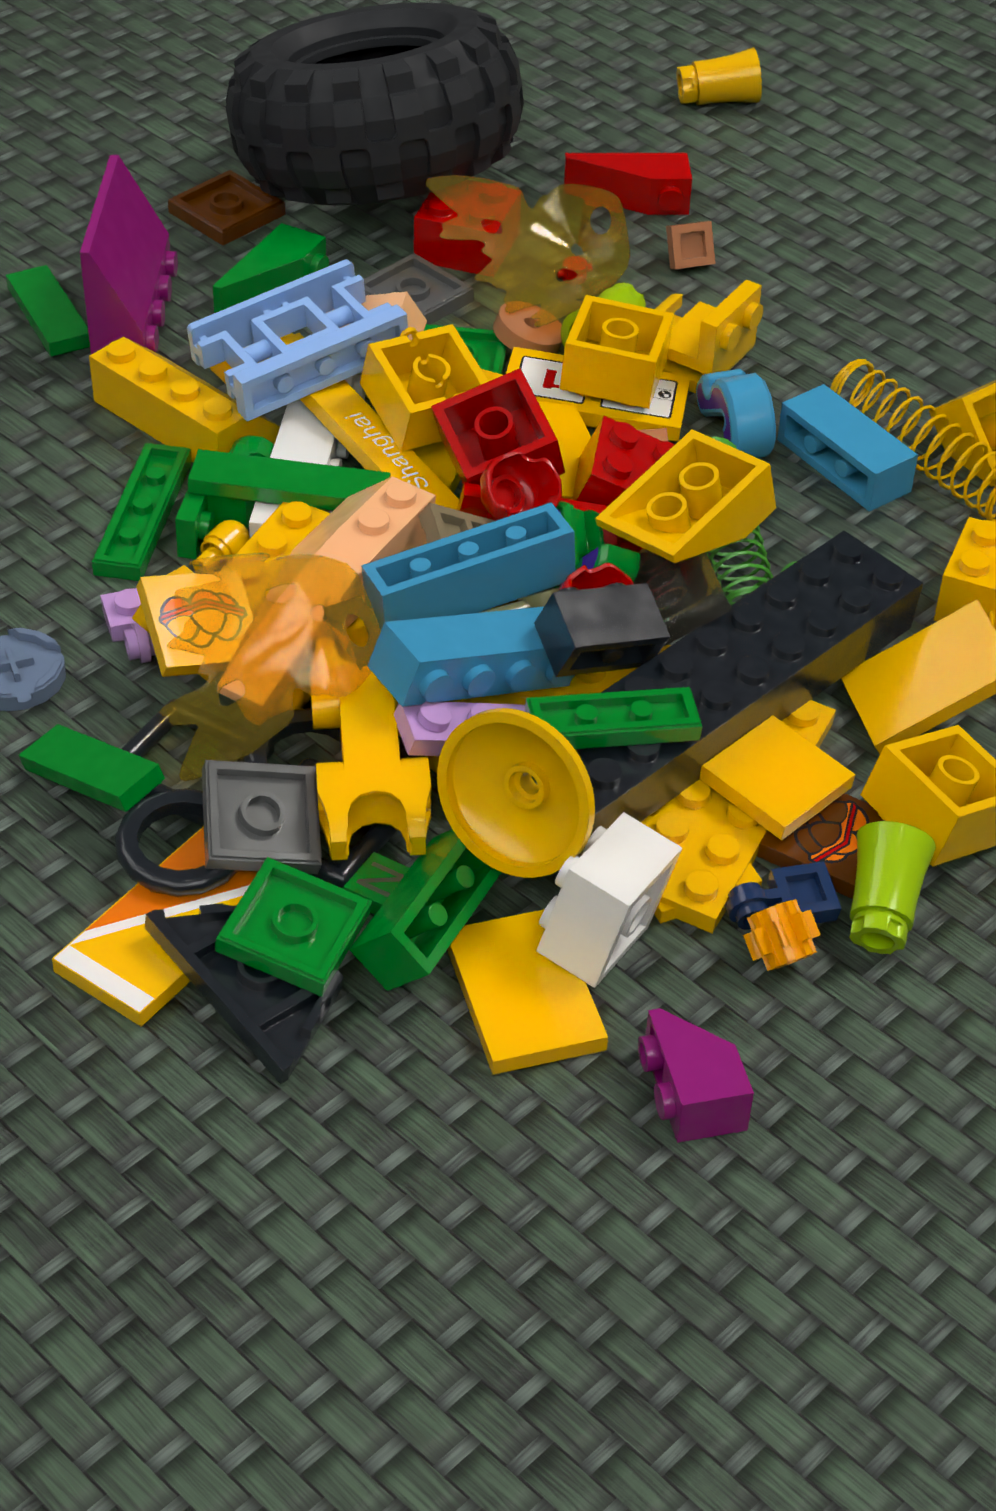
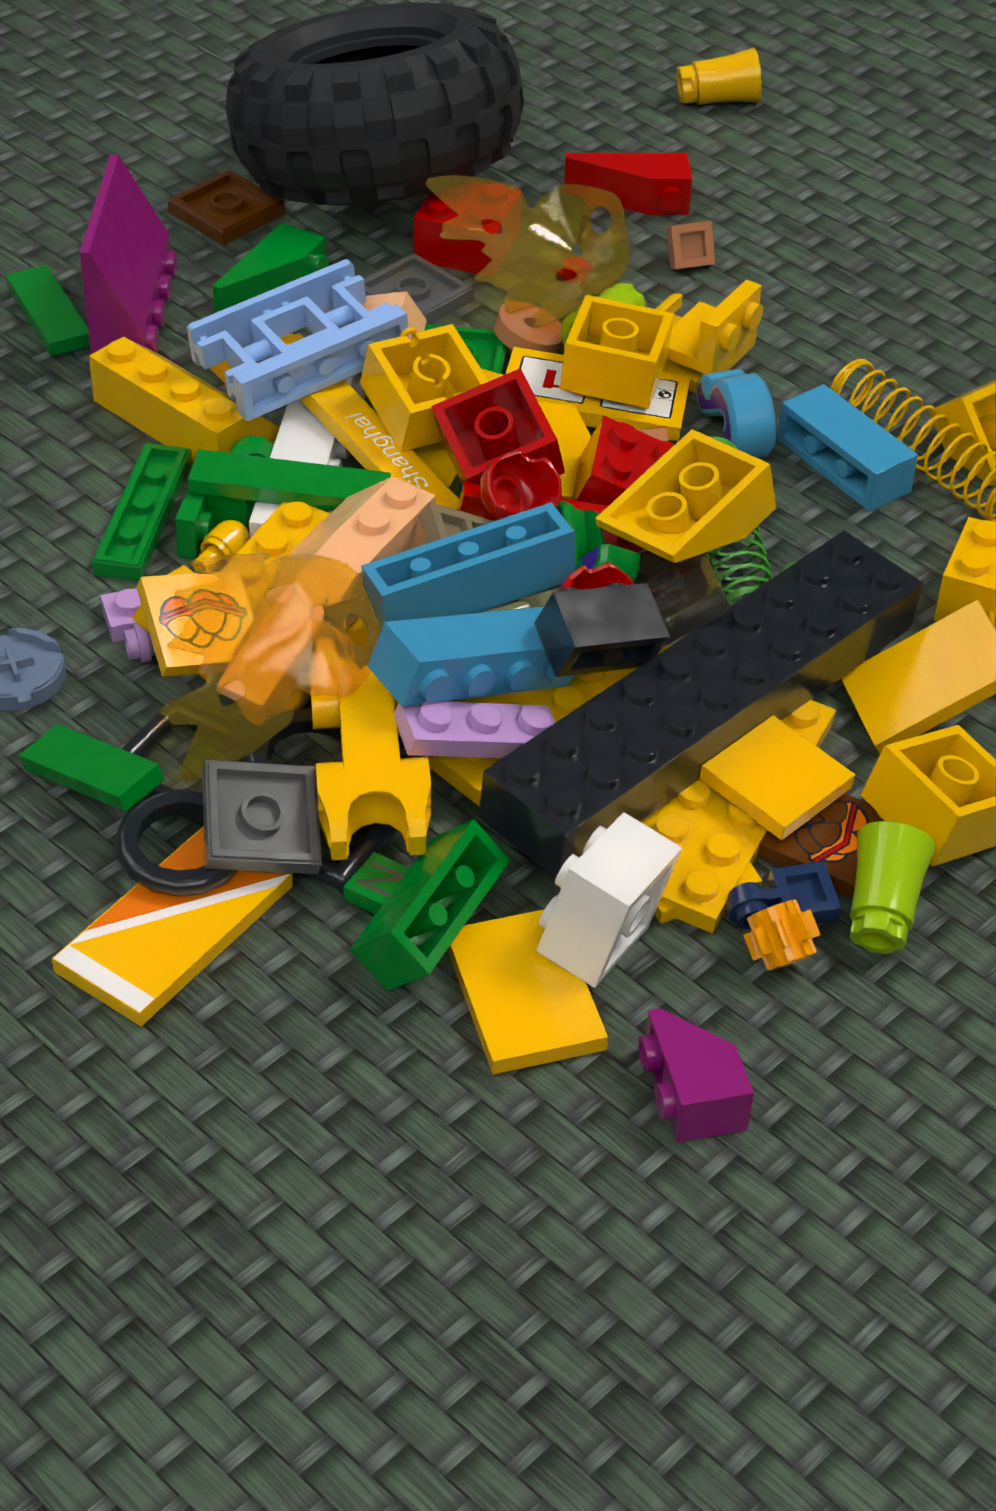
(262, 1009): black wing -> none
(293, 926): green tile -> none
(497, 804): yellow dish -> none
(621, 717): green tile -> none

